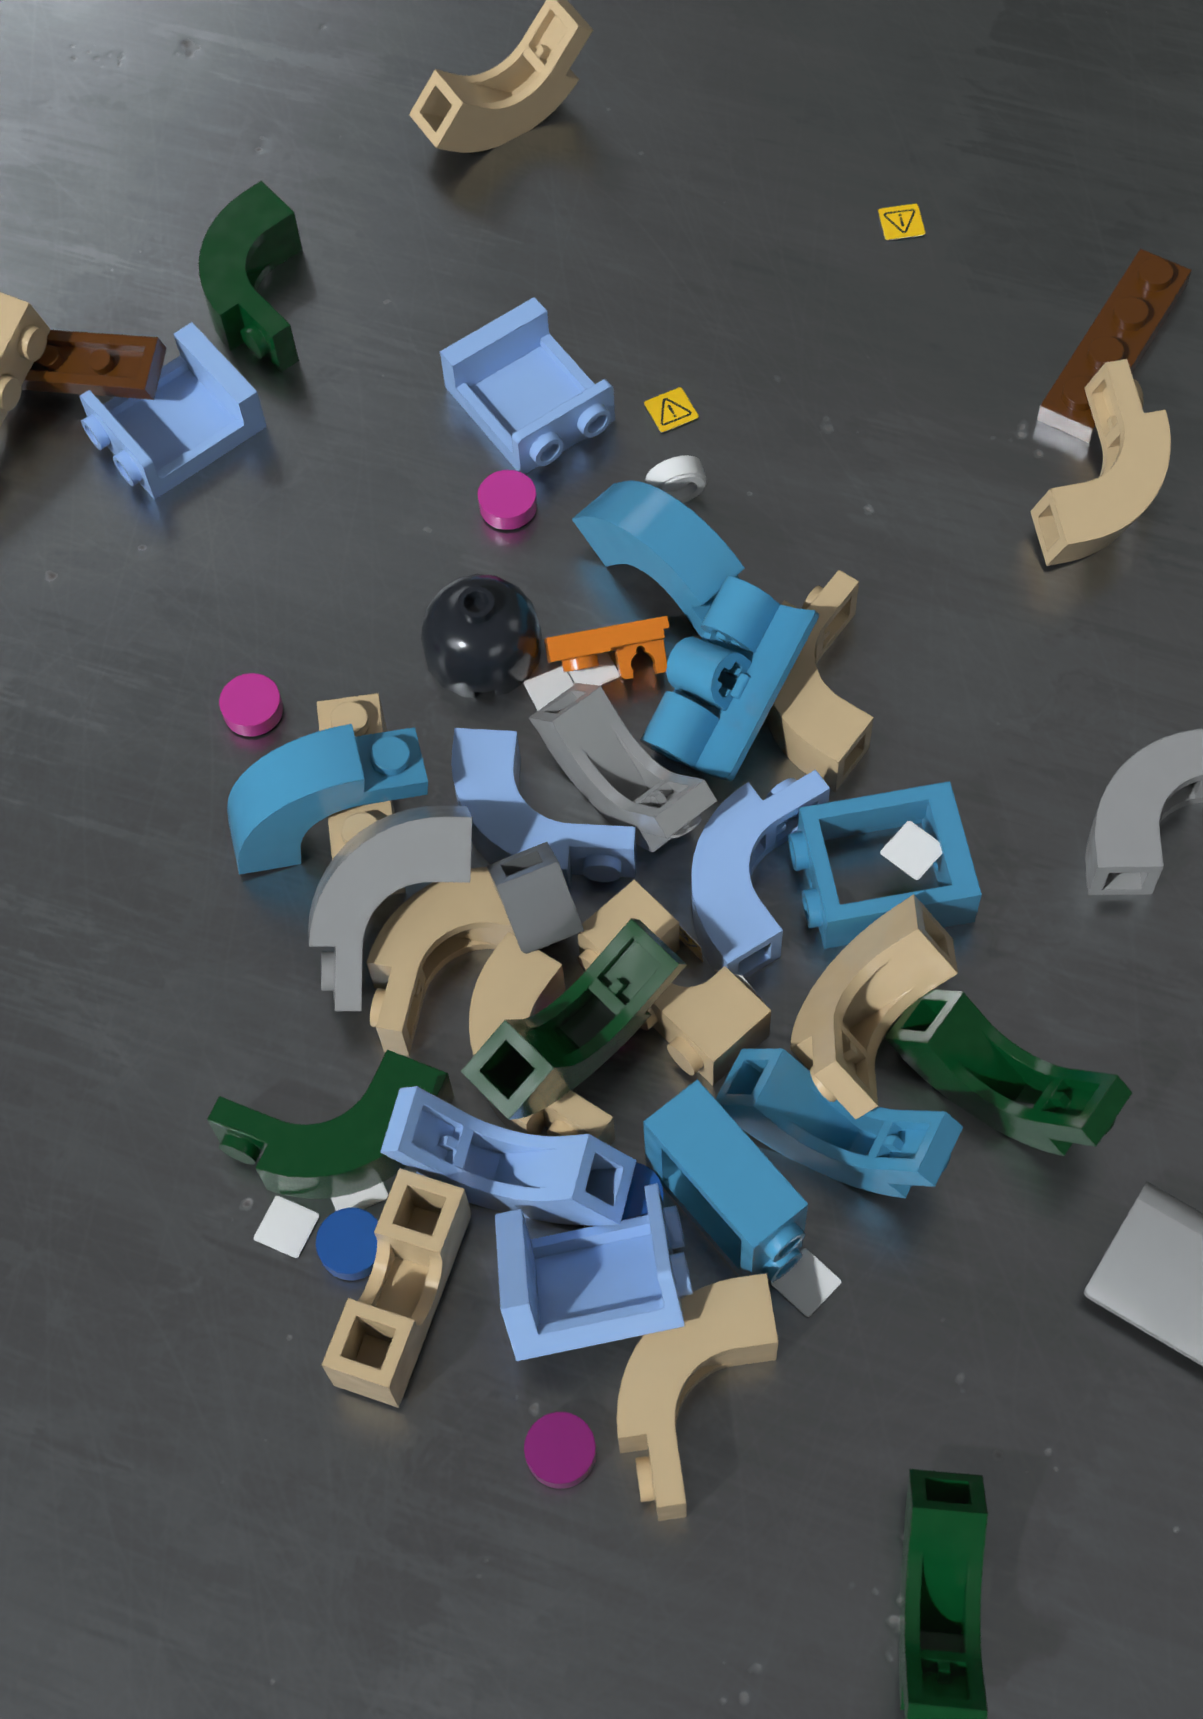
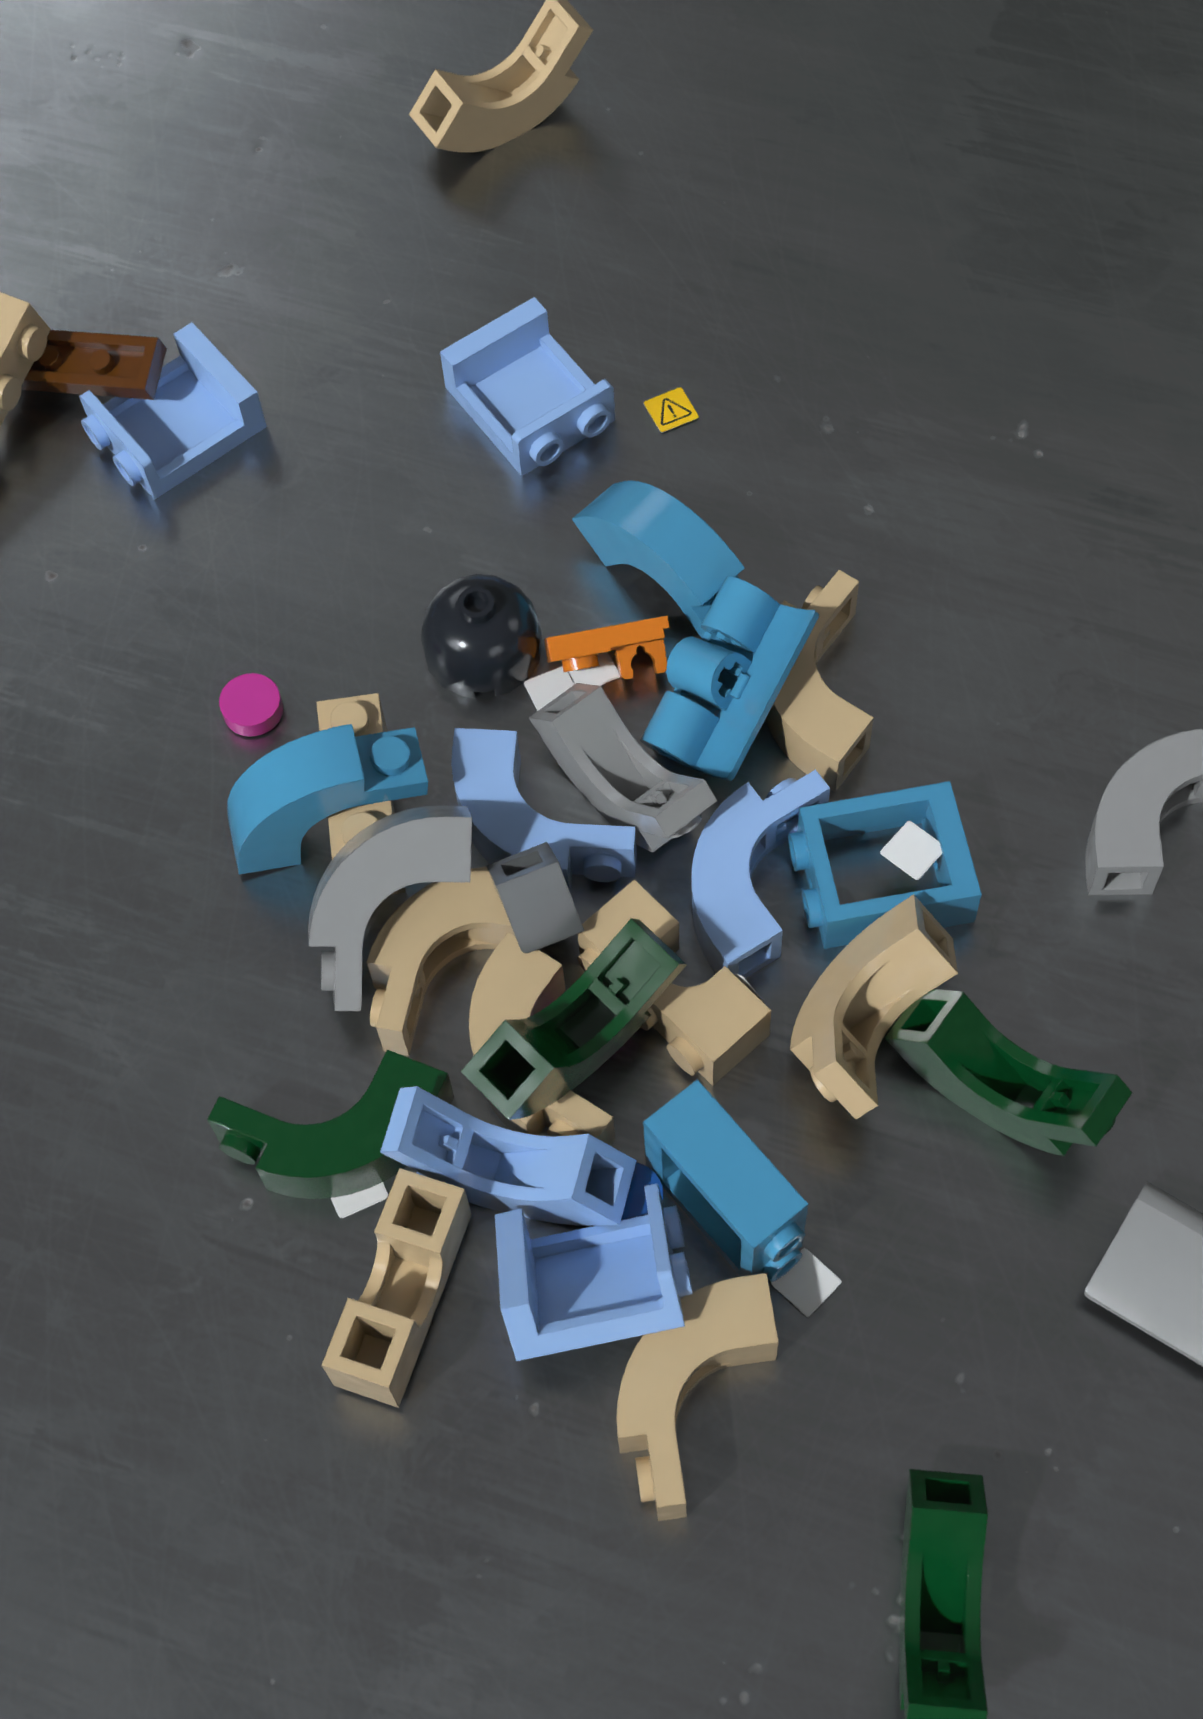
(235, 256): dark green arch -> none
(286, 1226): white sticker -> none
(348, 1243): blue tile -> none
(507, 499): dark pink tile -> none
(560, 1450): magenta tile -> none
(679, 476): white tile -> none
(690, 943): sticker -> none
(878, 1152): dark azure arch -> none
(901, 221): yellow sticker -> none
(1118, 333): reddish brown plate -> none
(1136, 455): tan arch -> none

